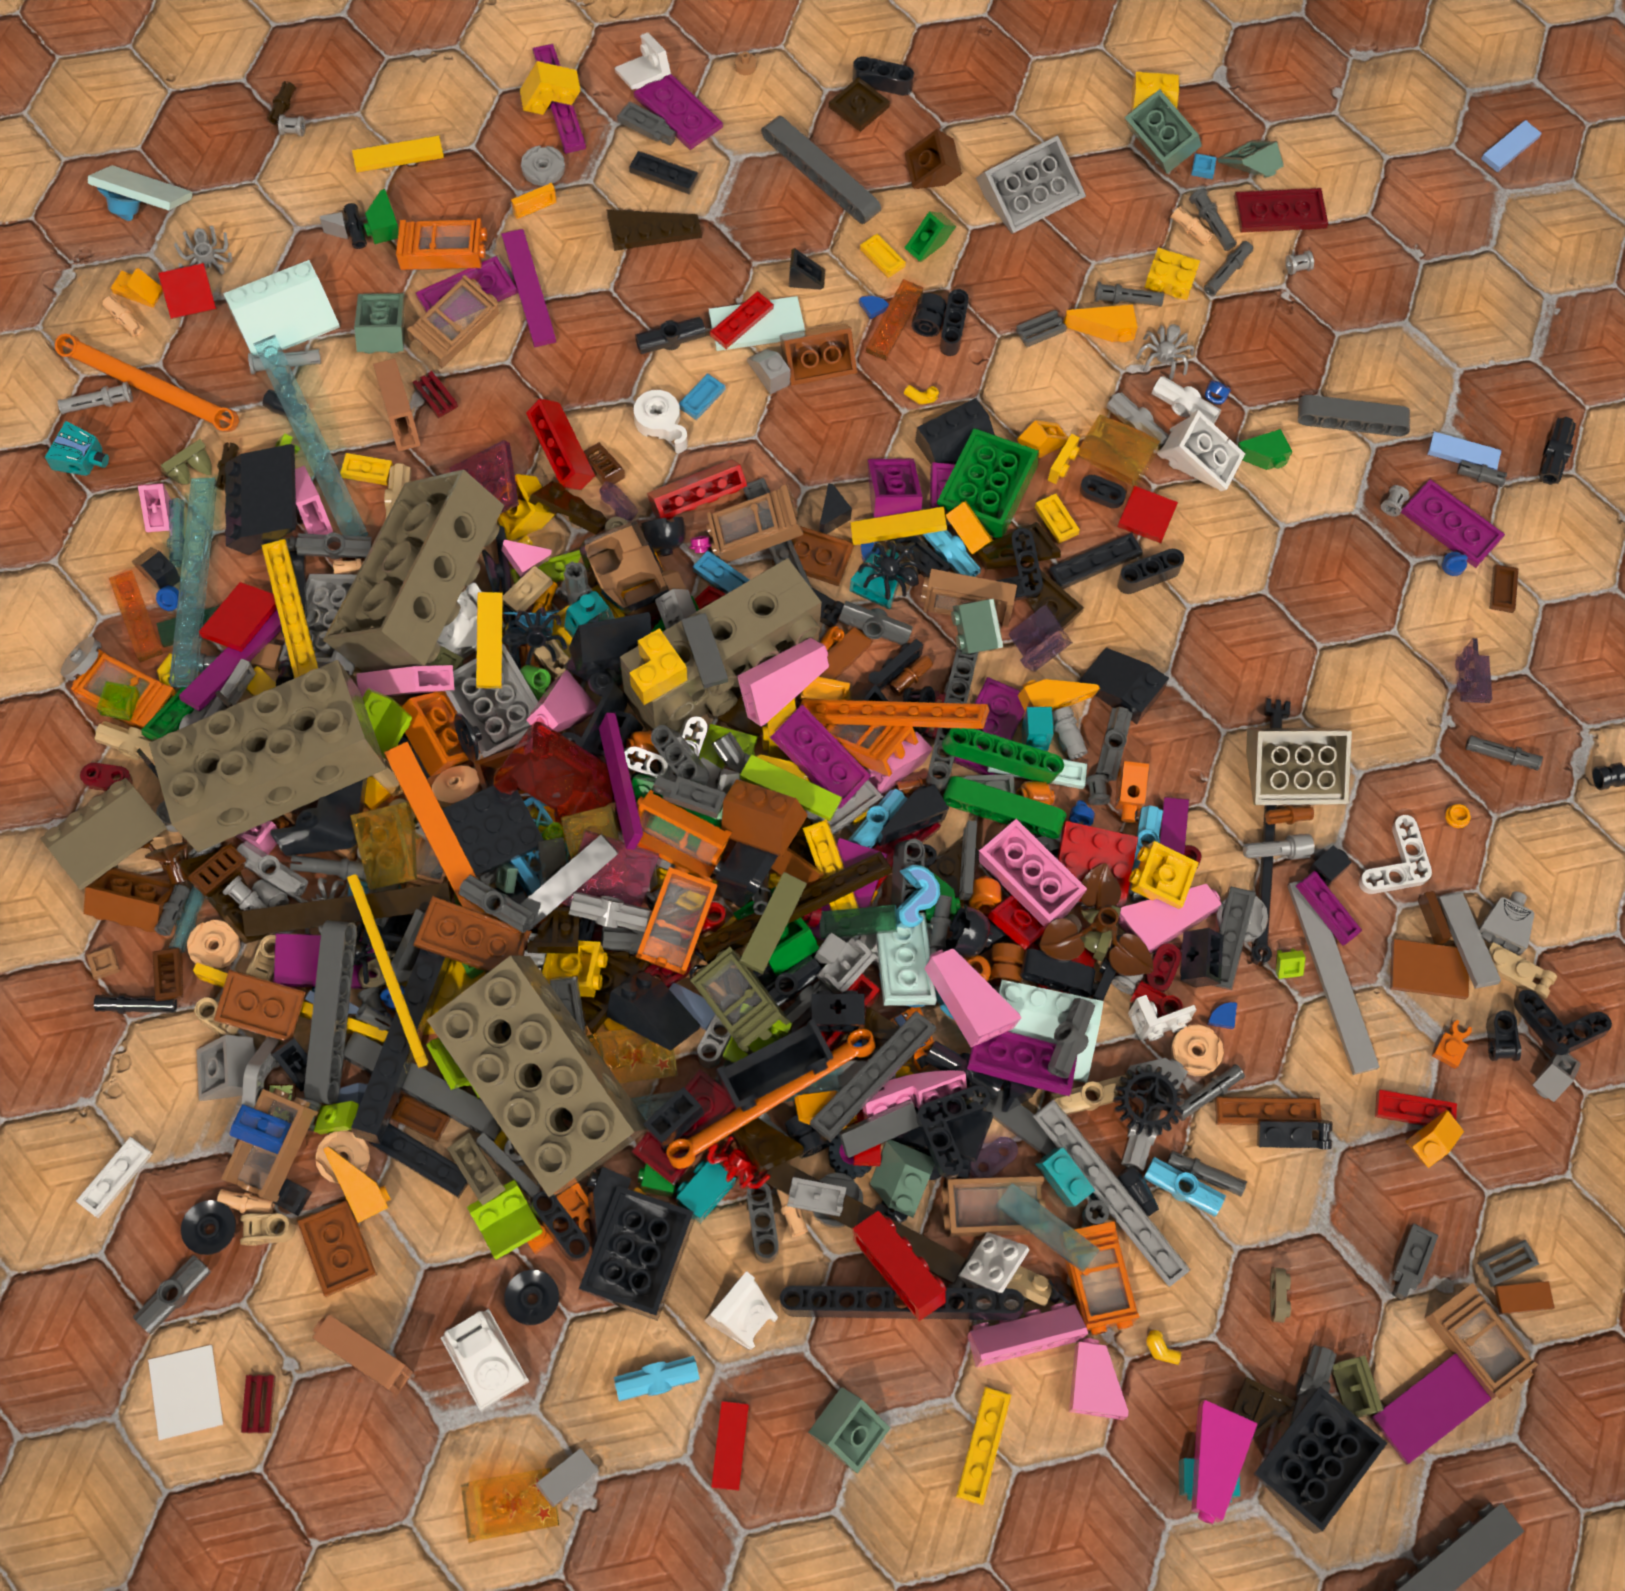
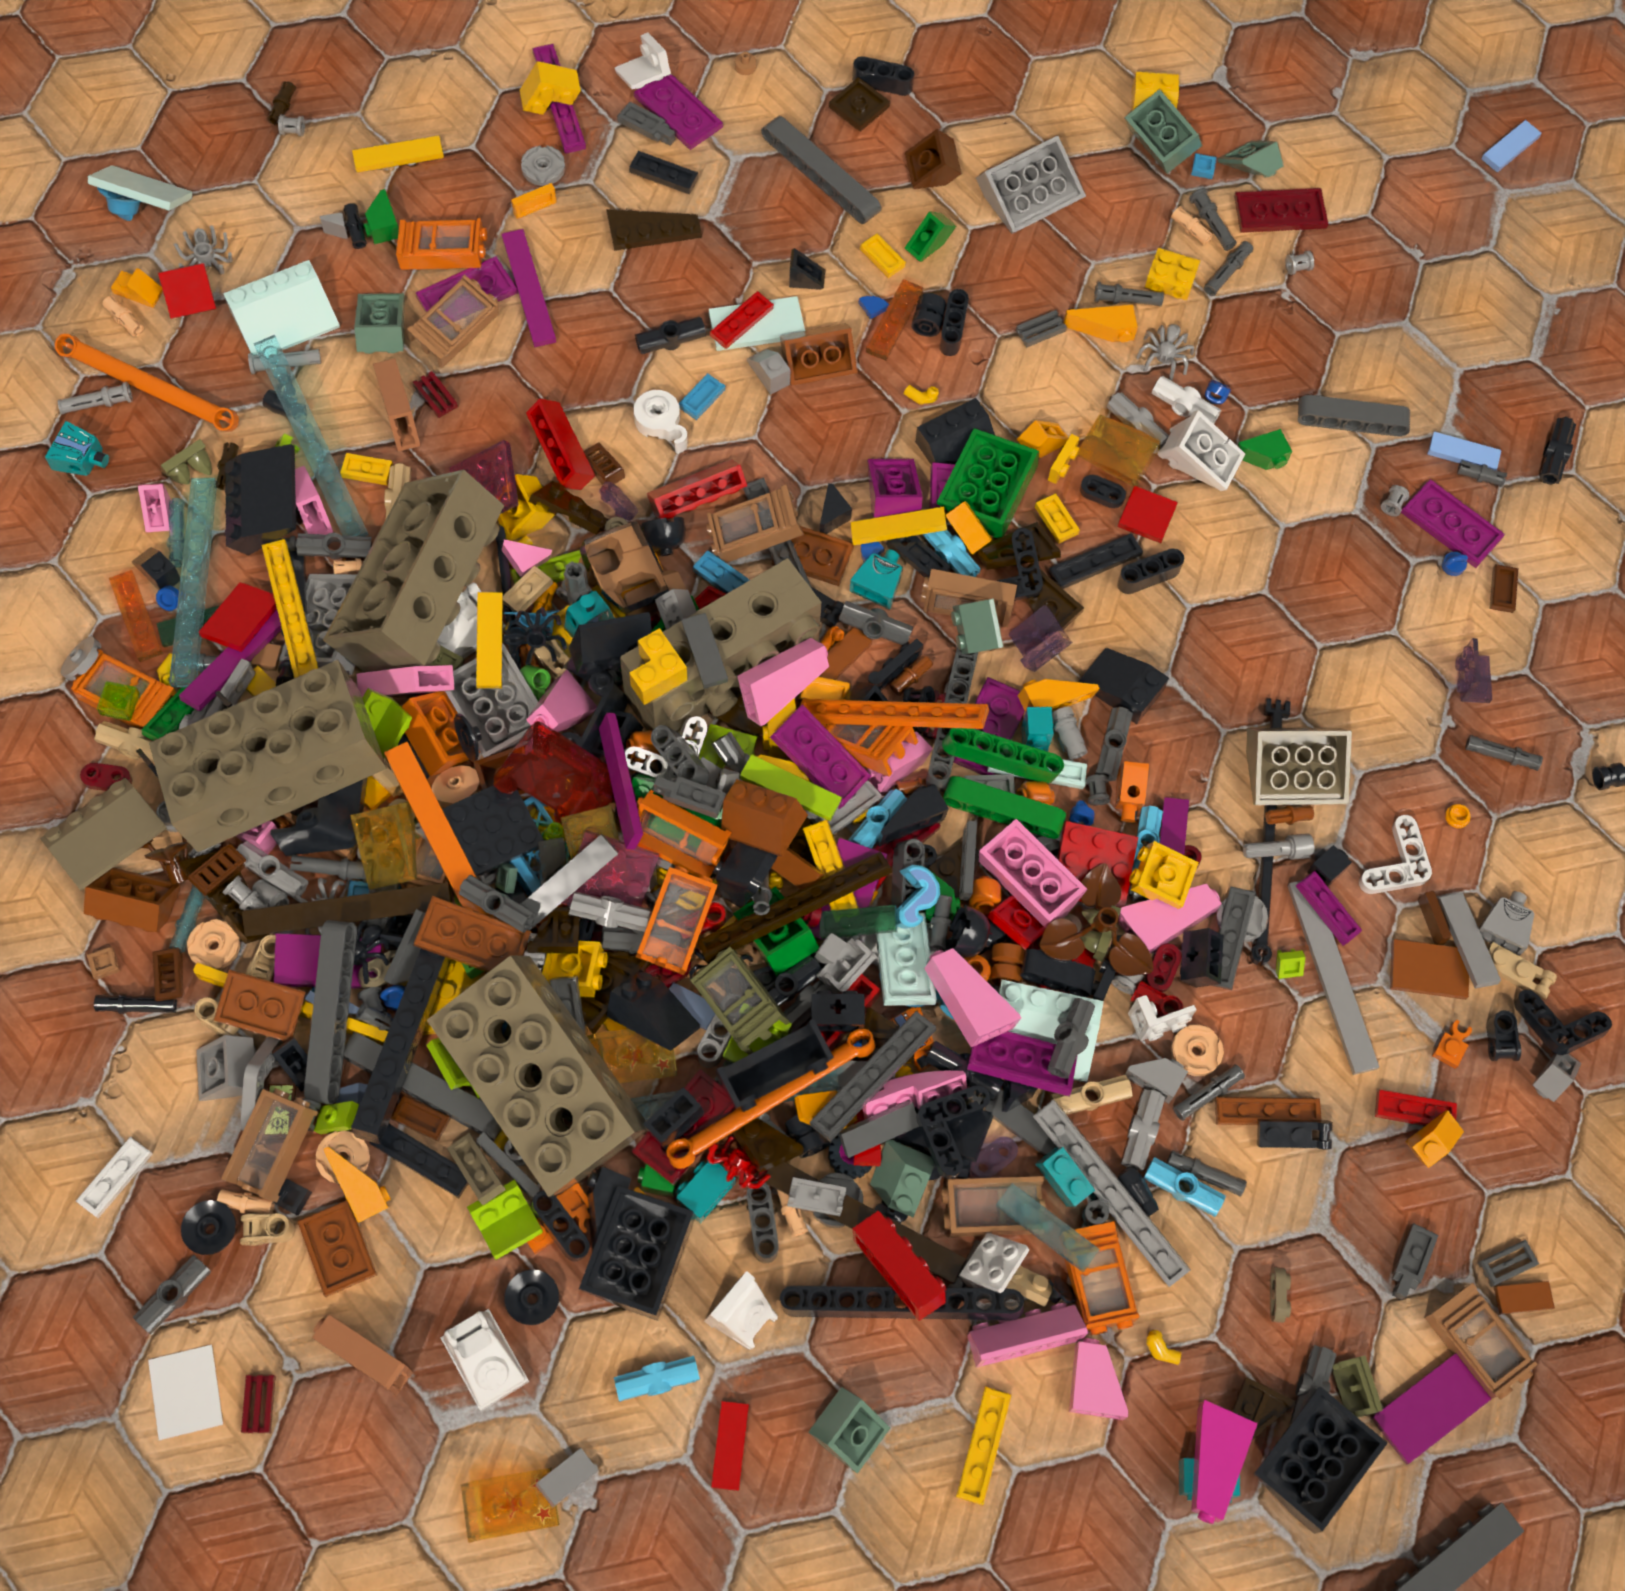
(172, 910): dark grey pin -> none
(260, 1129): blue slope -> none
(387, 970): yellow tile -> none
(494, 571): black dish -> none
(700, 544): dark pink plate -> none
(772, 923): olive tile -> none
(891, 569): black animal -> none
(1139, 1098): black gear -> none
(1224, 1016): blue tile -> none

